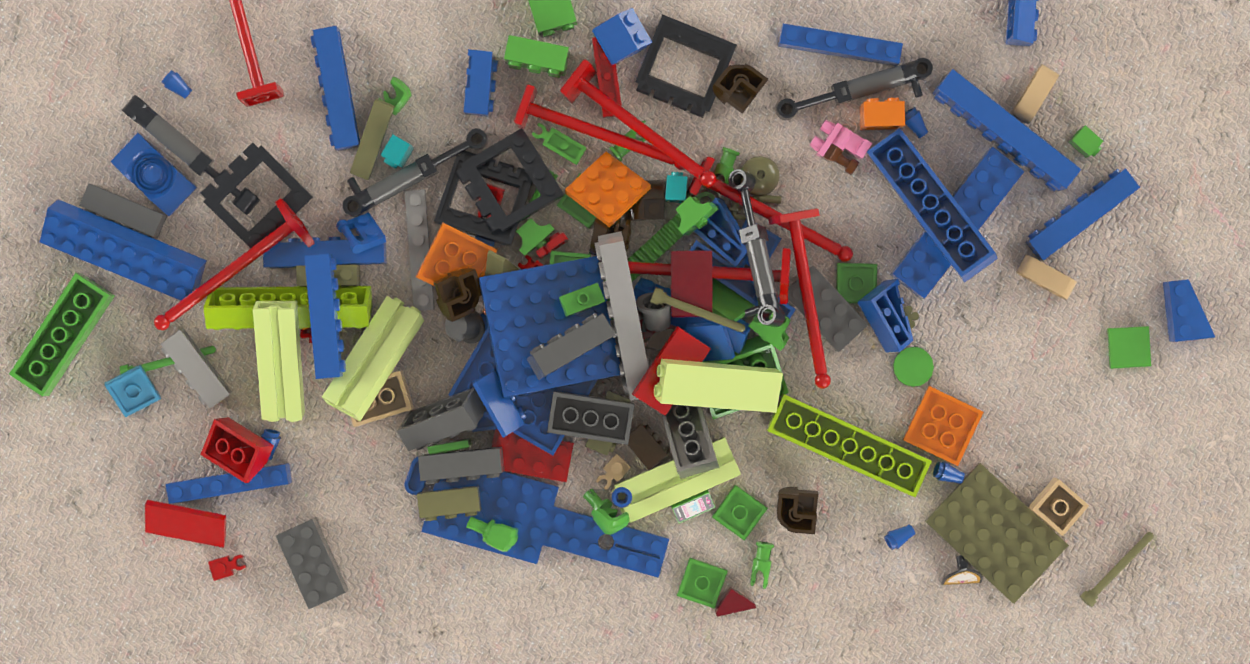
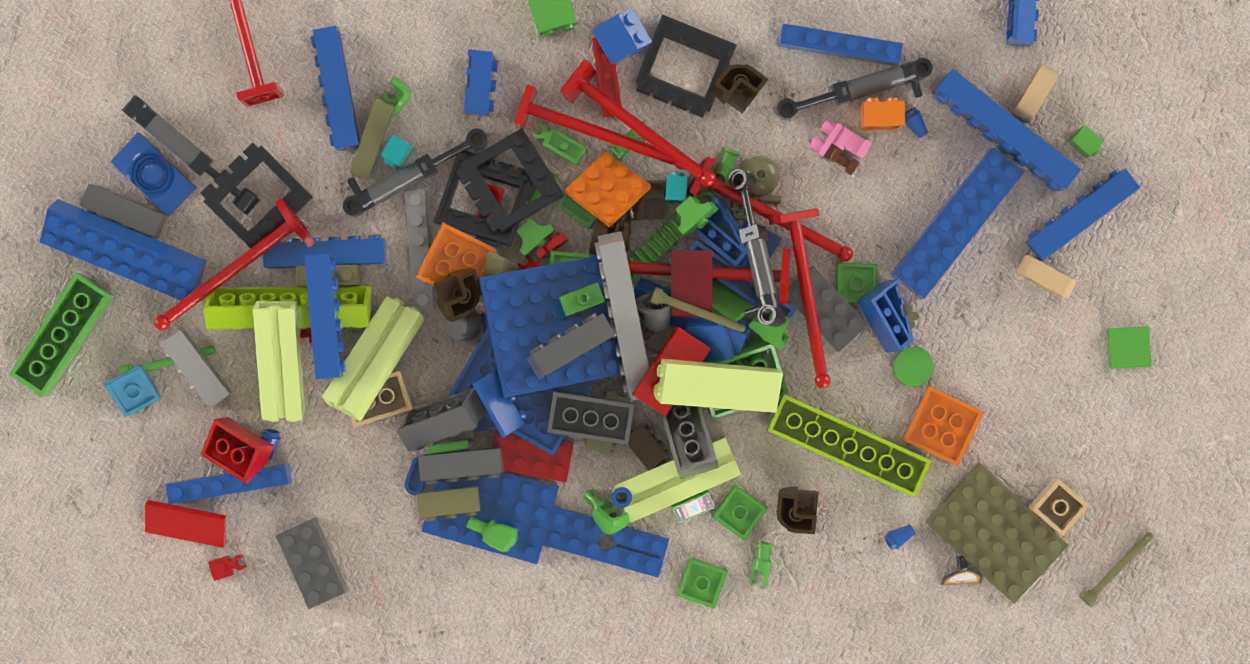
(176, 84): blue cone -> none
(366, 229): blue plate -> none
(536, 56): bright green brick -> none
(616, 469): tan plate -> none
(733, 603): dark red slope -> none
(932, 205): blue brick -> none
(947, 473): blue cone -> none
(1184, 313): blue wedge -> none

